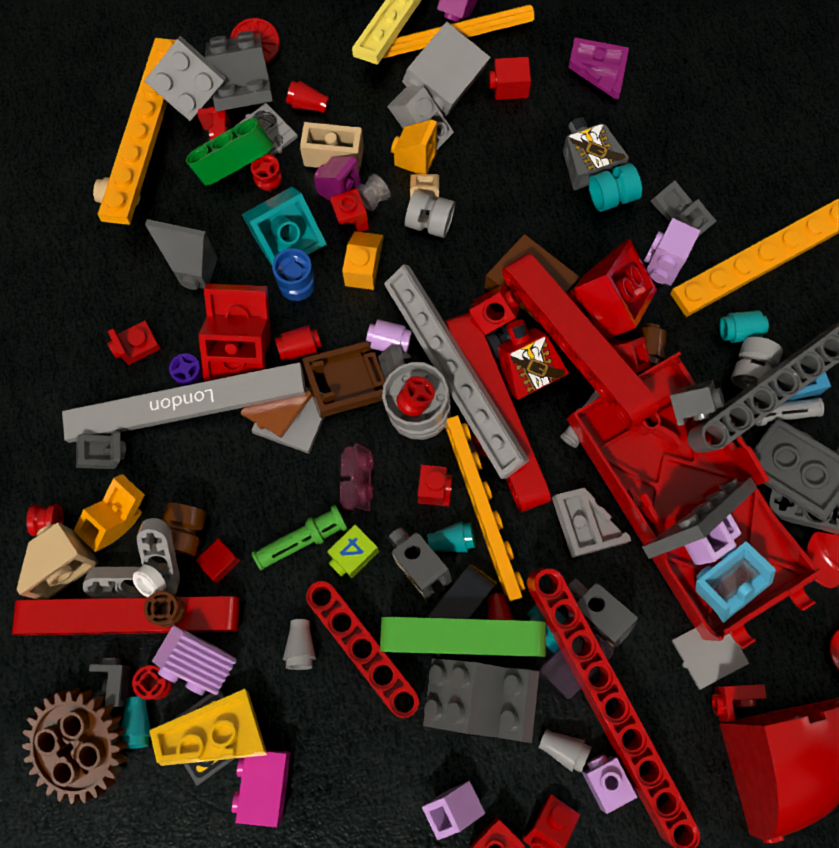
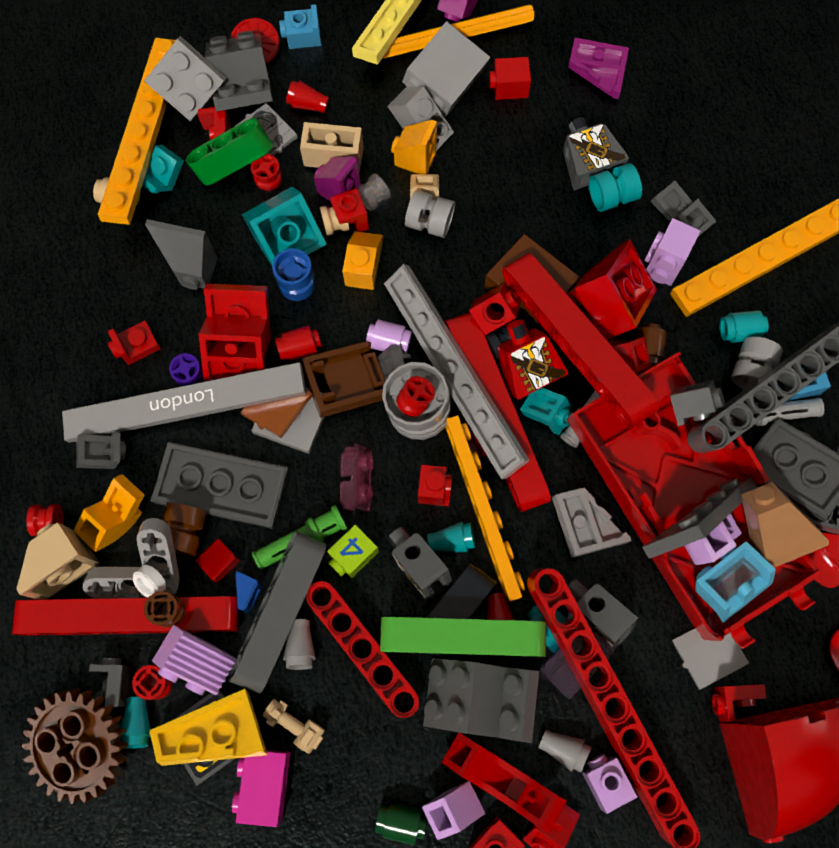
(162, 170): none -> teal bracket
(221, 484): none -> dark grey tile
(247, 591): none -> blue slope
(277, 612): none -> dark grey beam
(301, 28): none -> dark azure brick
(308, 735): none -> tan bar
(330, 221): none -> tan wheel
(400, 823): none -> dark green brick
(504, 782): none -> red arch
(548, 409): none -> teal bracket
(778, 526): none -> medium nougat slope

